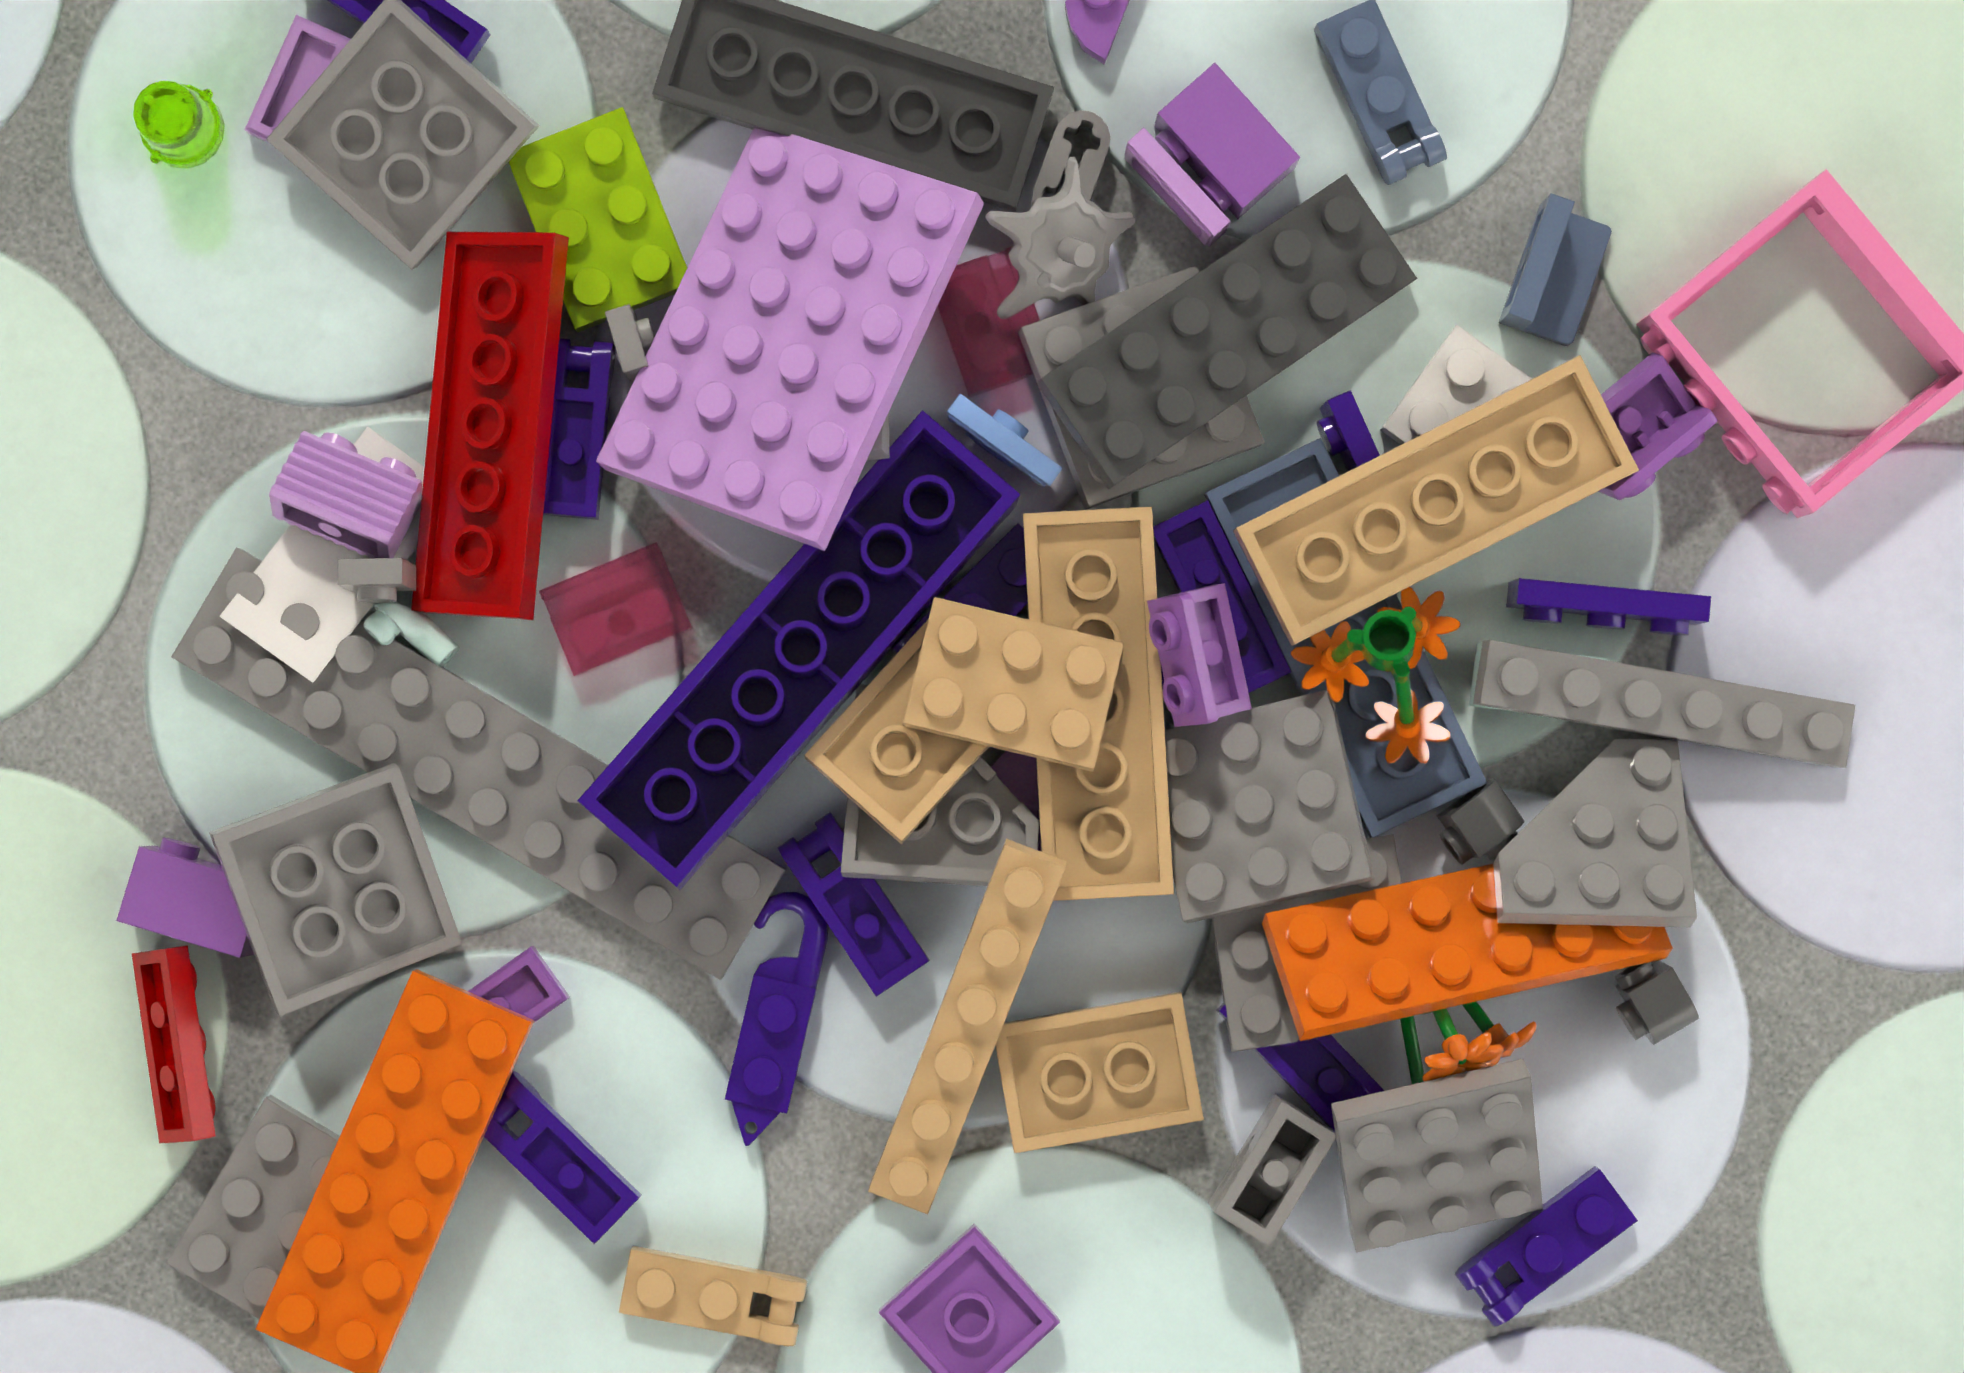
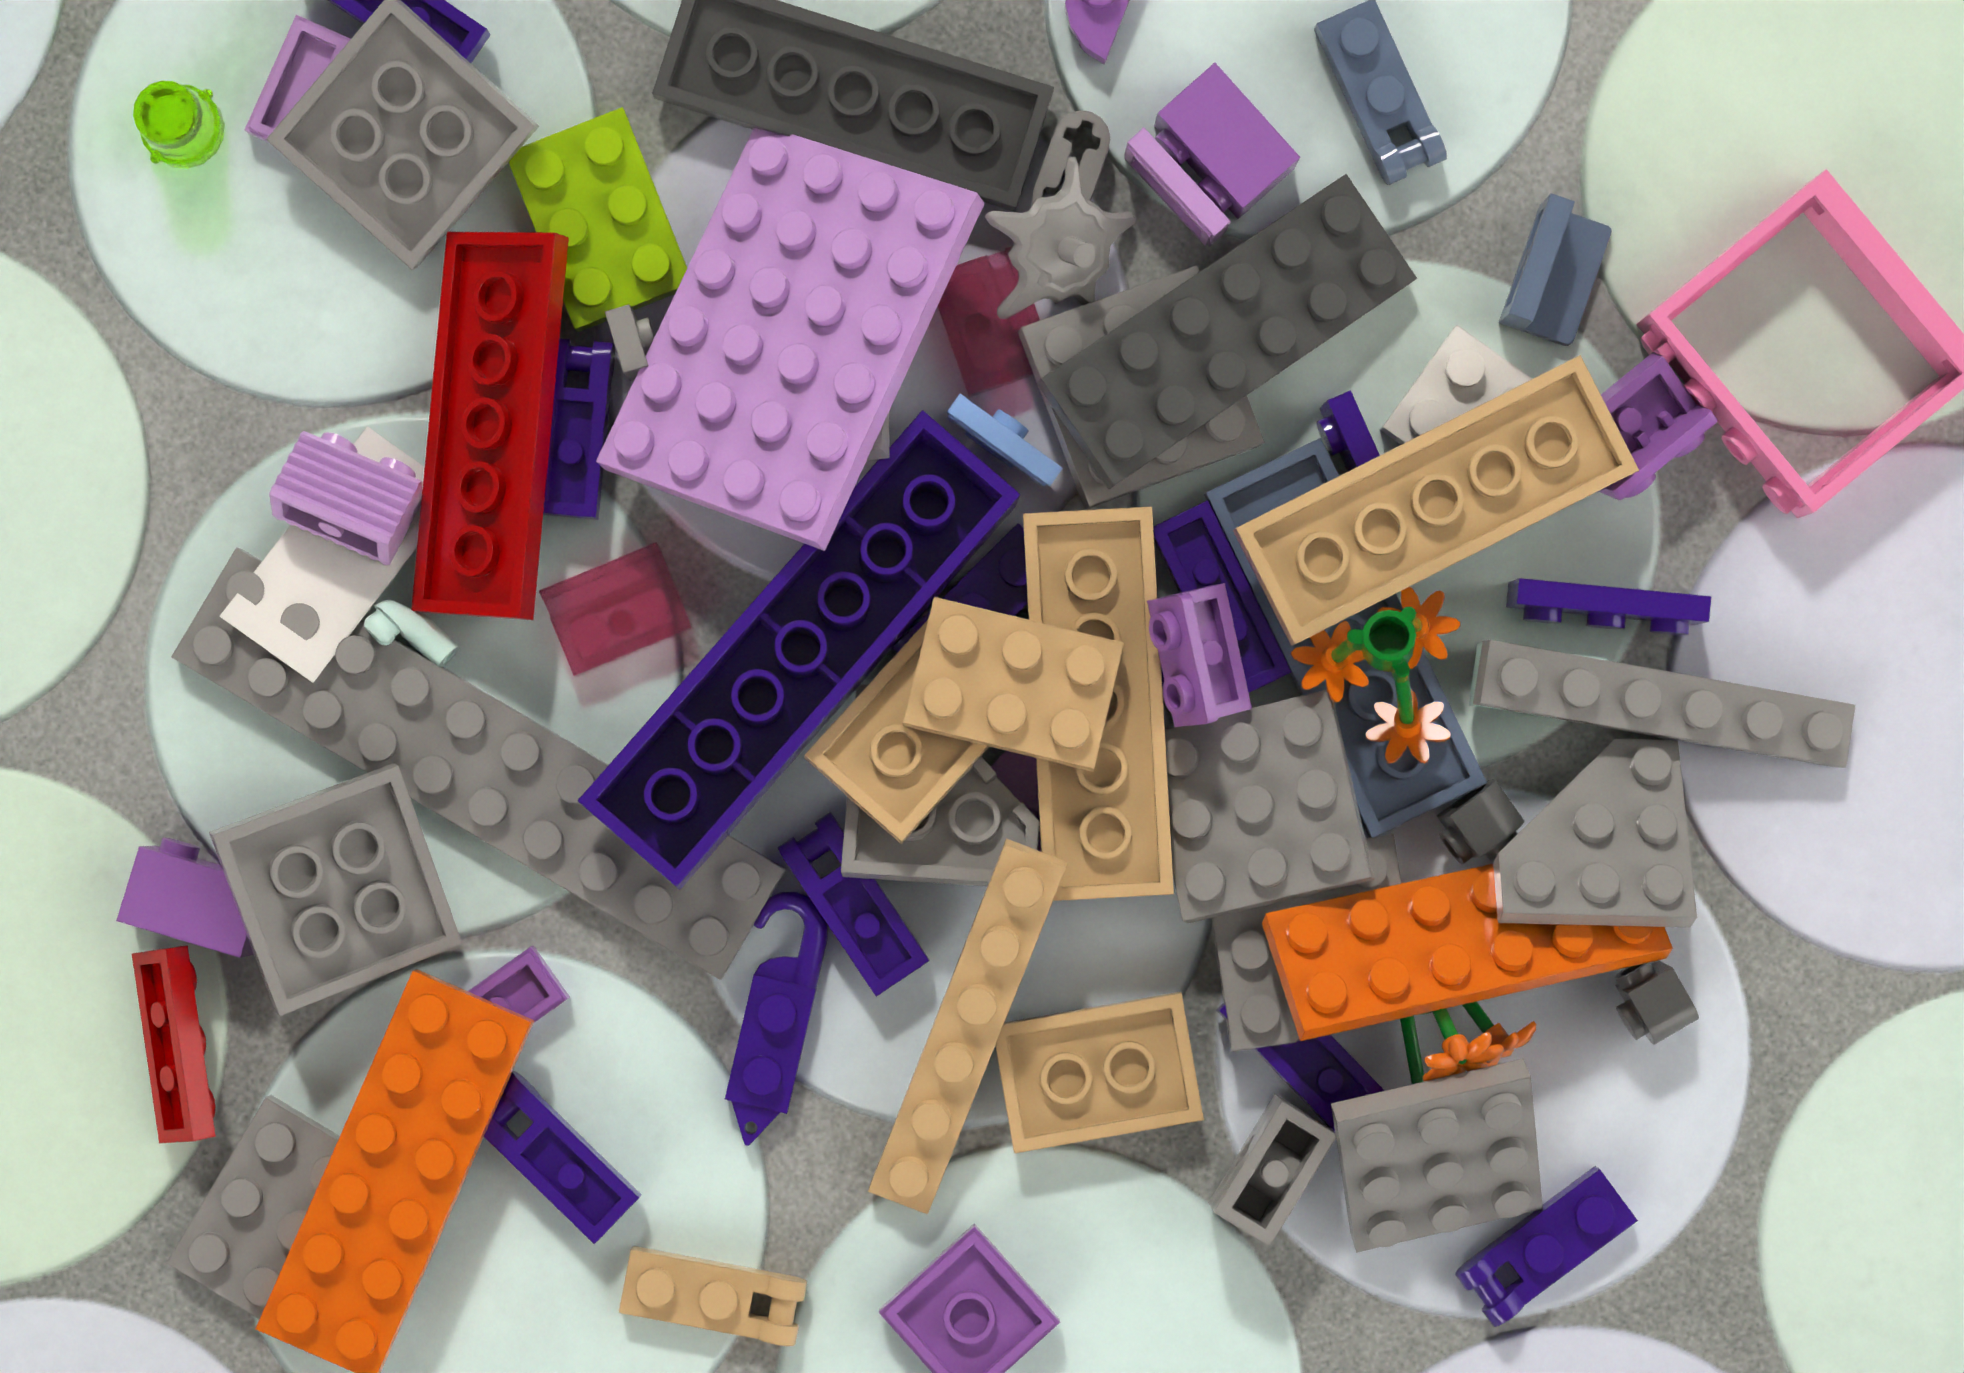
(376, 578): light grey plate -> none

